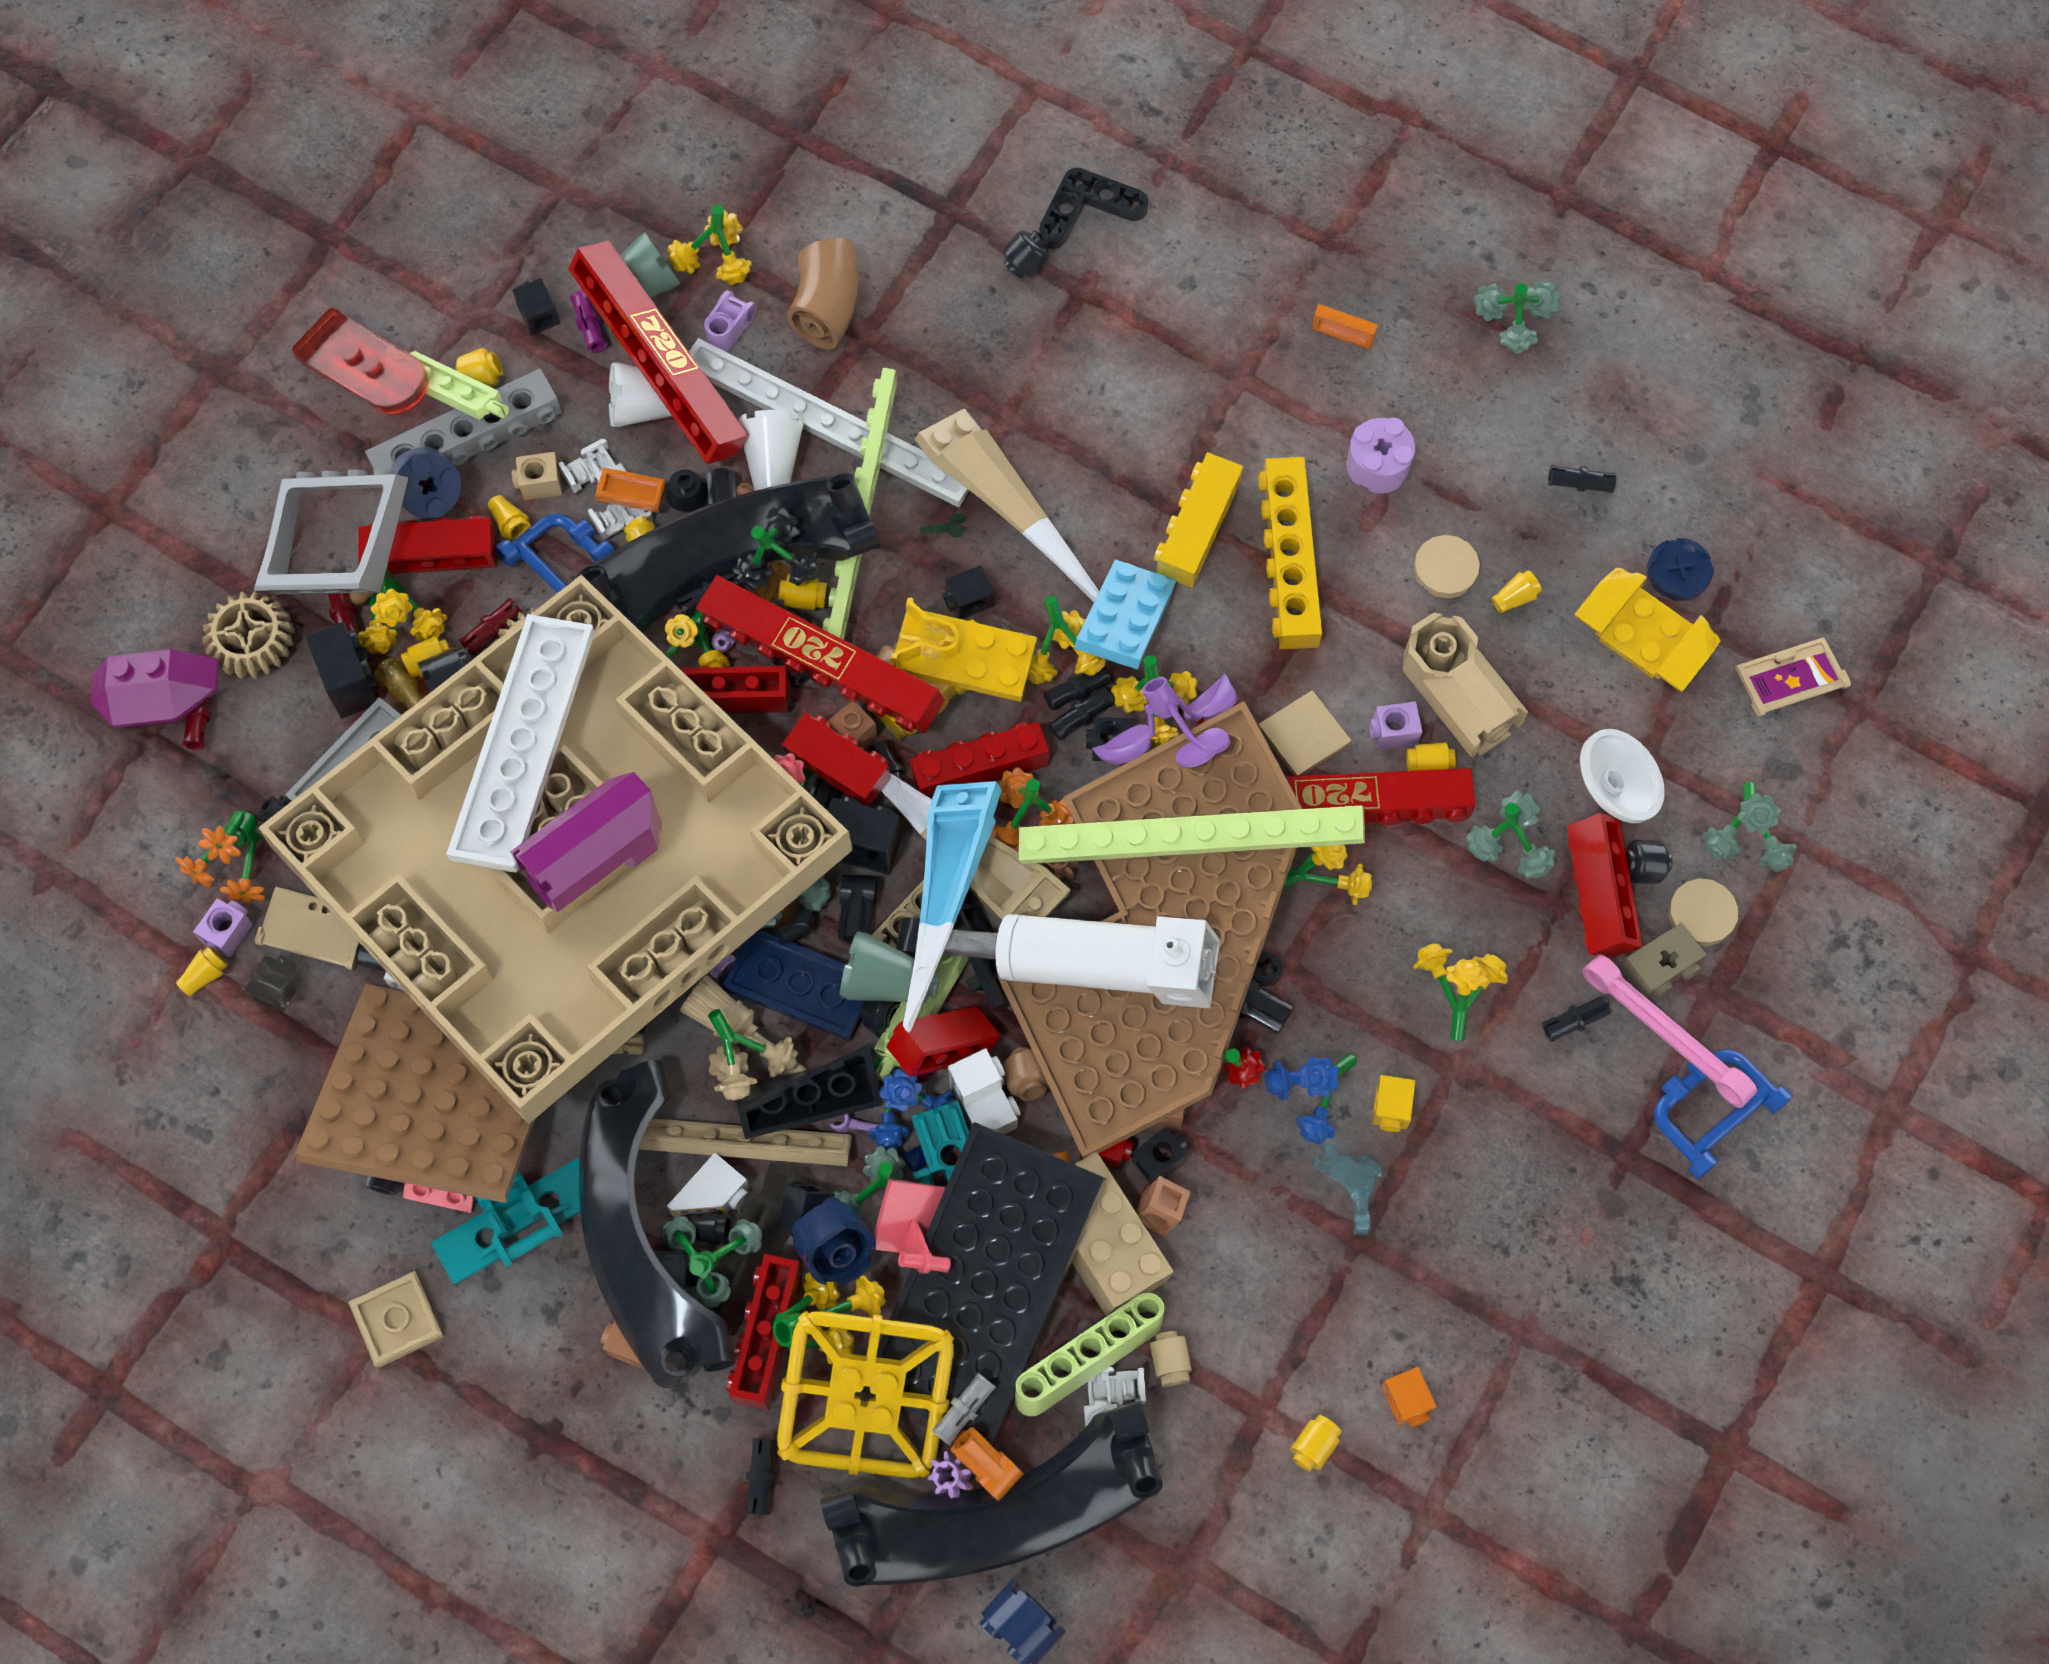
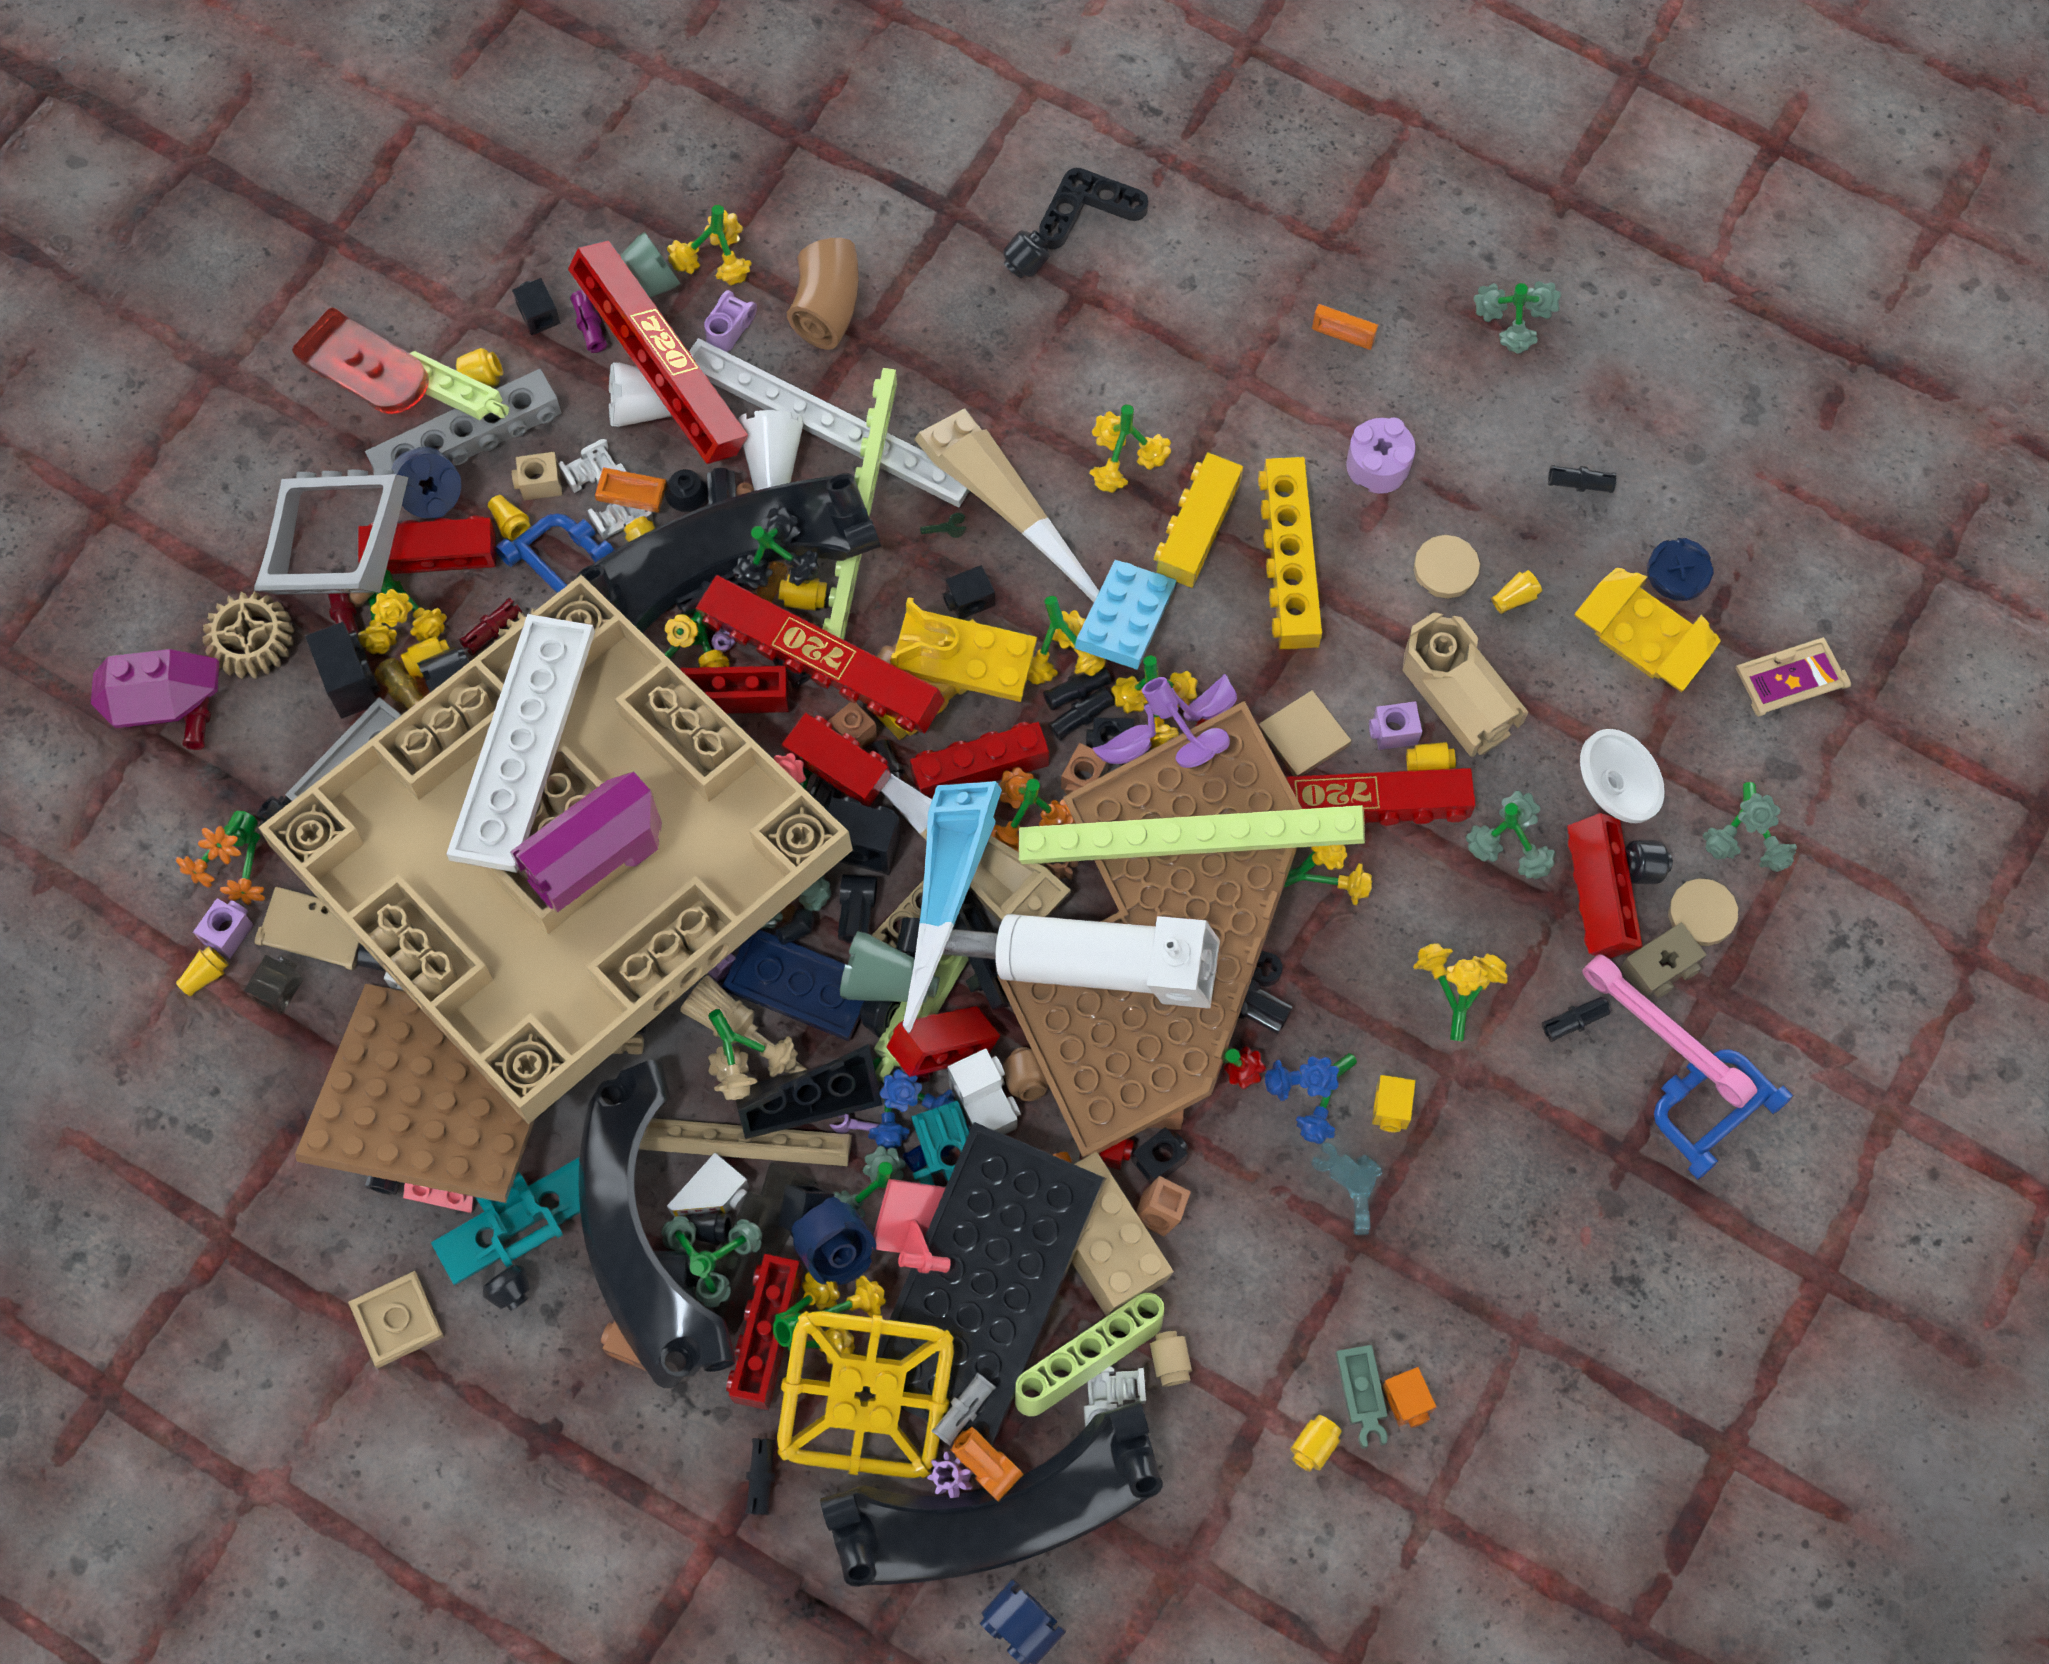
(507, 1288): none -> black cone
(1082, 760): none -> nougat brick
(1112, 433): none -> yellow plant
(1362, 1391): none -> sand green plate

